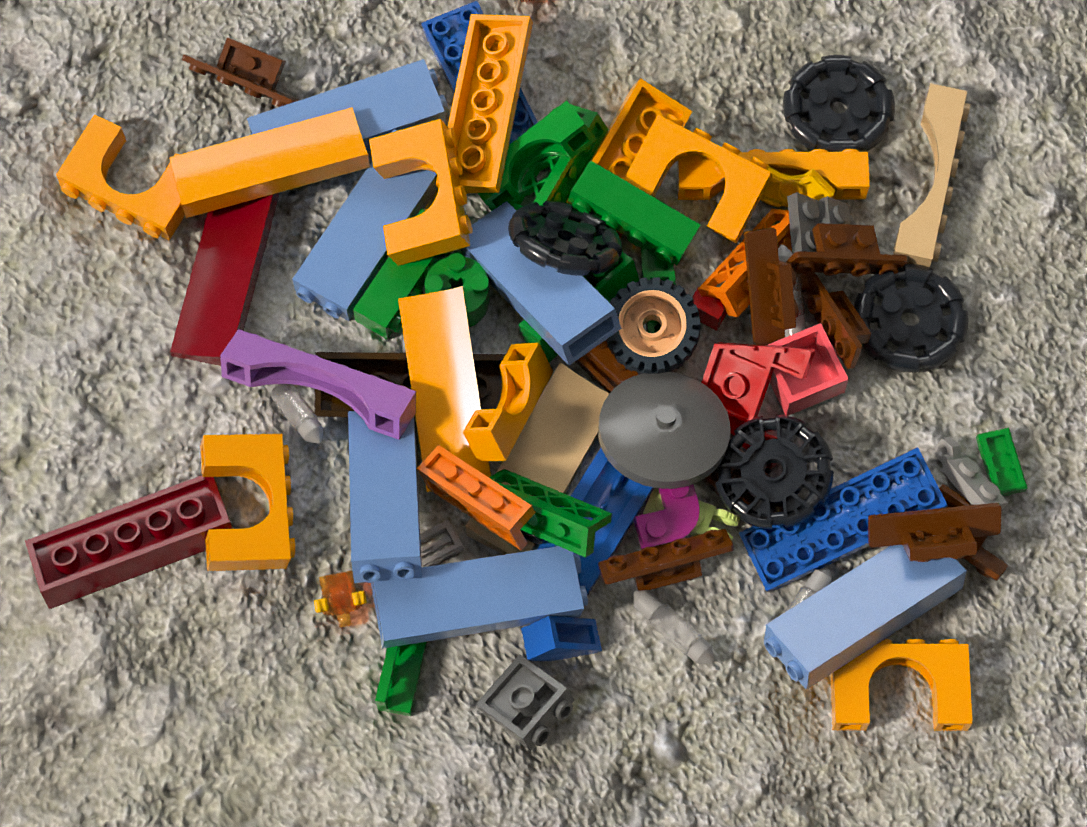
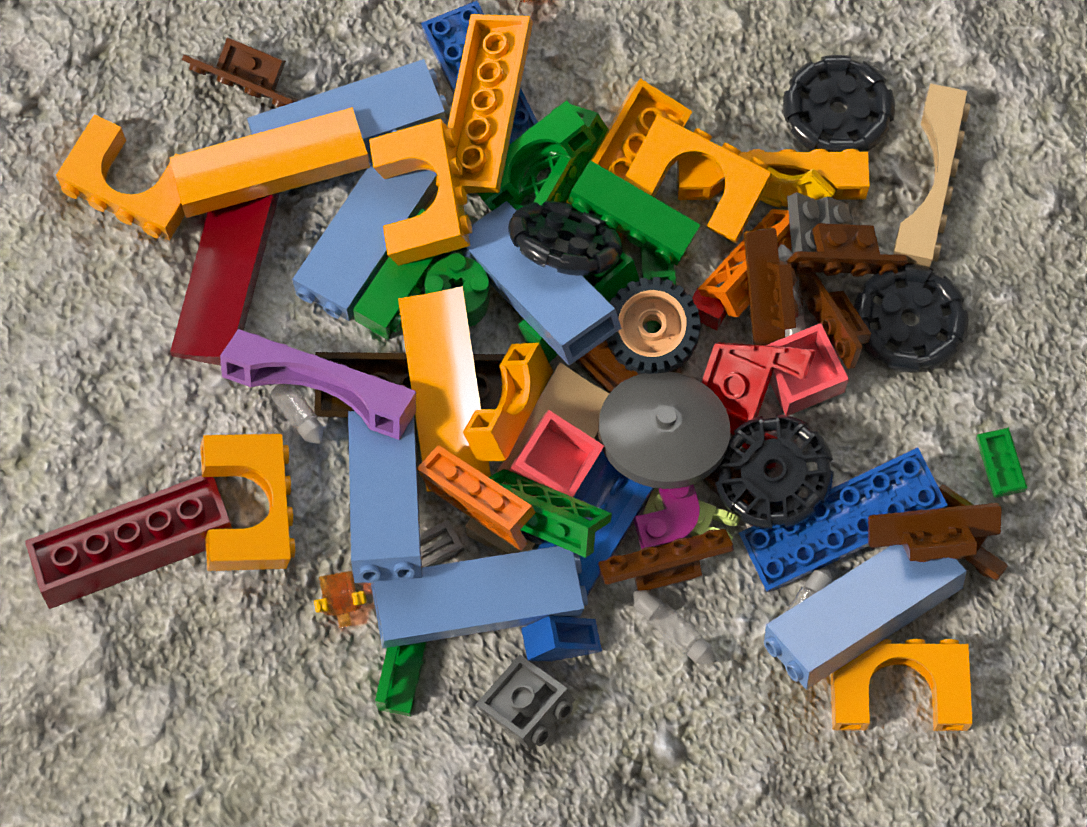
(557, 455): none -> coral piece
(966, 474): light grey hinge -> none

